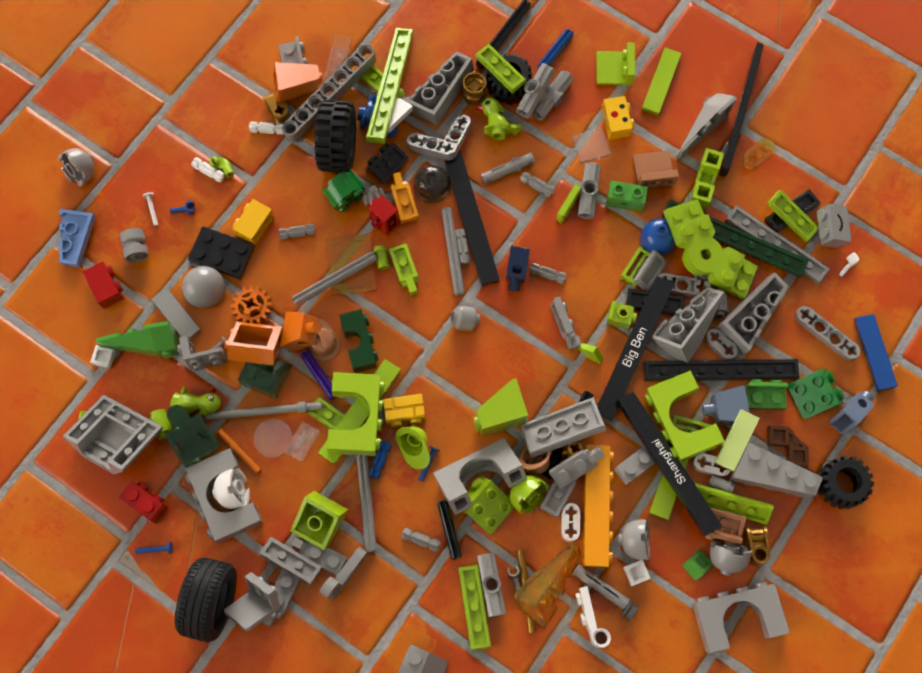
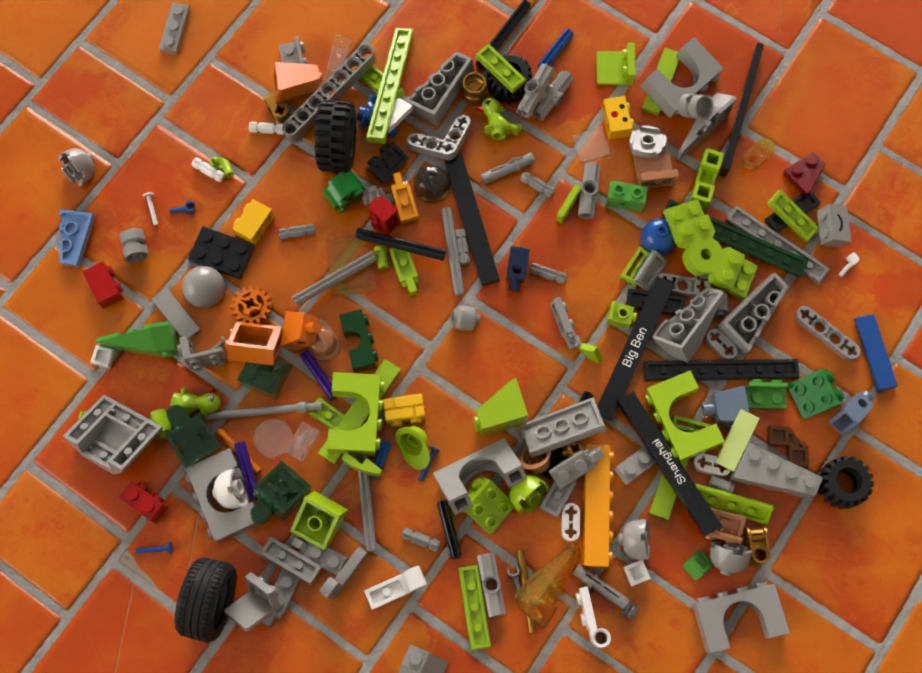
(174, 28): none -> light grey plate
(246, 467): none -> dark purple axle
(278, 494): none -> clear green brick
(366, 467): none -> lime slope
(395, 587): none -> white plate
(400, 244): none -> black axle
(647, 150): none -> light grey plate
(695, 106): none -> light grey wheel
(703, 69): none -> light grey arch
(805, 173): none -> dark red wing

